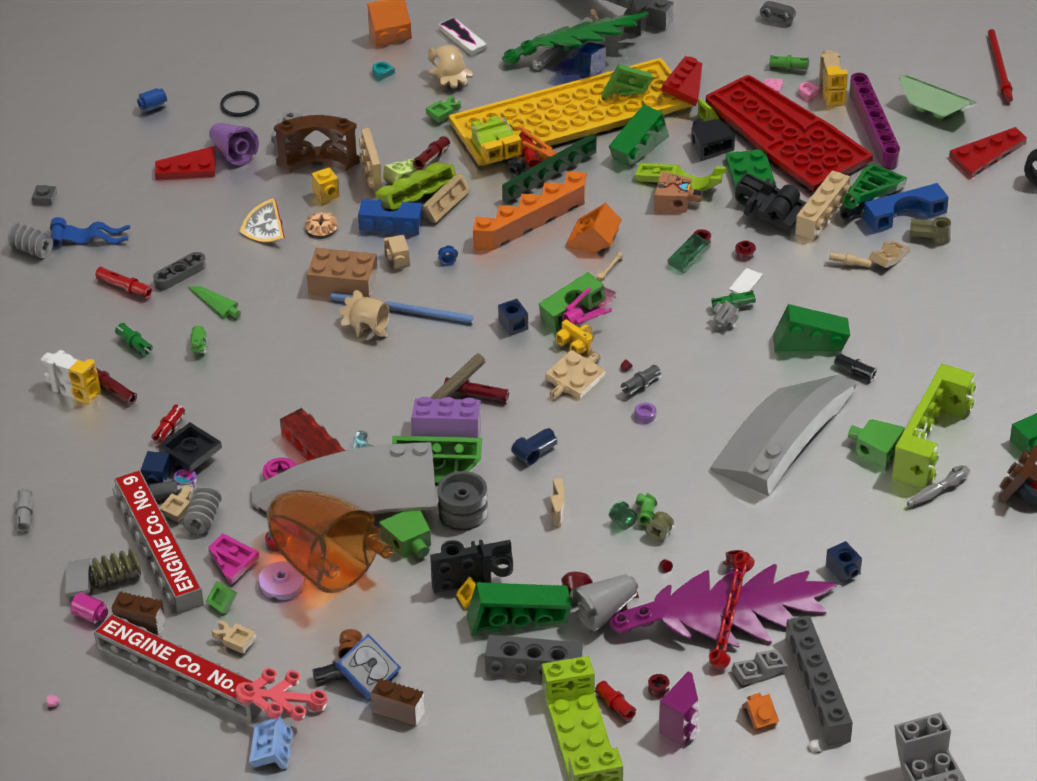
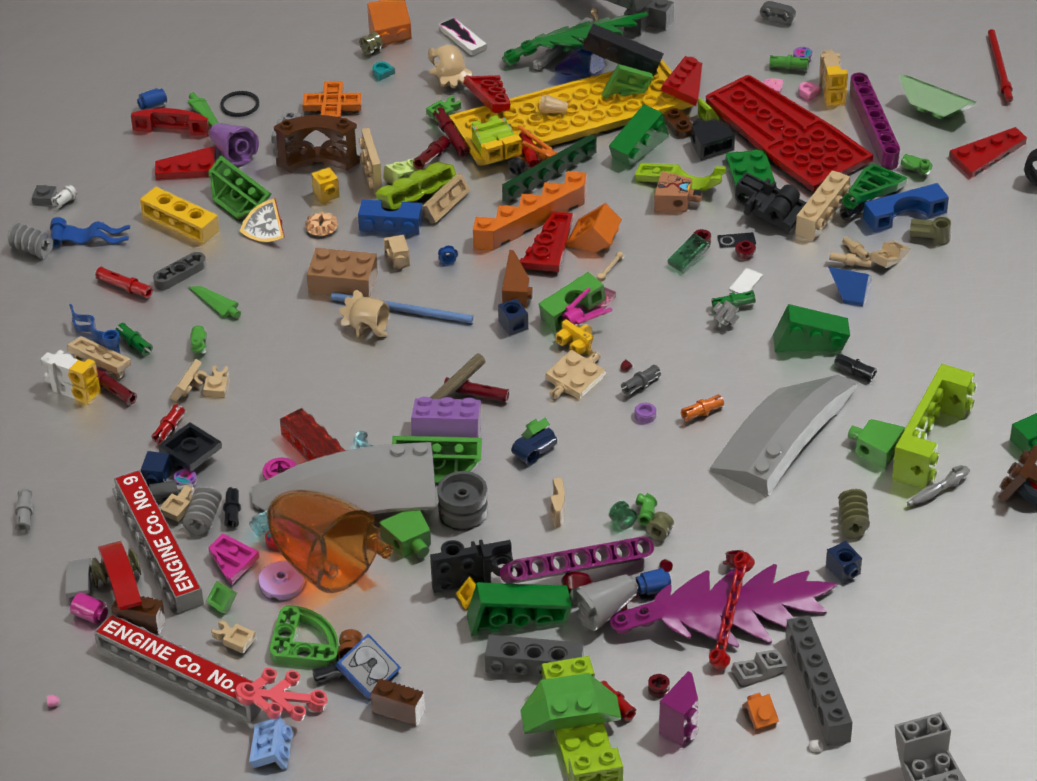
(64, 196): none -> white pin
(101, 355): none -> tan plate
(108, 339): none -> blue flag
(120, 575): none -> red slope
(170, 118): none -> red slope
(179, 215): none -> yellow brick
(192, 376): none -> tan plate
(201, 107): none -> bright green bar
(217, 383): none -> tan plate
(231, 508): none -> black axle
(235, 189): none -> bright green wedge
(259, 524): none -> clear light blue cone
(292, 648): none -> bright green beam
(332, 100): none -> orange plate
(371, 43): none -> olive wheel
(448, 126): none -> dark red pin
(489, 91): none -> red wing
(516, 282): none -> dark orange slope
(535, 427): none -> bright green plate
(550, 244): none -> red wing
(552, 105): none -> tan cone
(567, 560): none -> magenta beam
(568, 704): none -> bright green wedge
(622, 50): none -> black brick
(652, 581): none -> blue brick
(678, 123): none -> reddish brown plate
(702, 407): none -> orange pin
(731, 240): none -> black sticker
(803, 52): none -> tile
(851, 285): none -> blue slope
(853, 513): none -> olive piece
(856, 248): none -> tan bar
(916, 164): none -> bright green arm

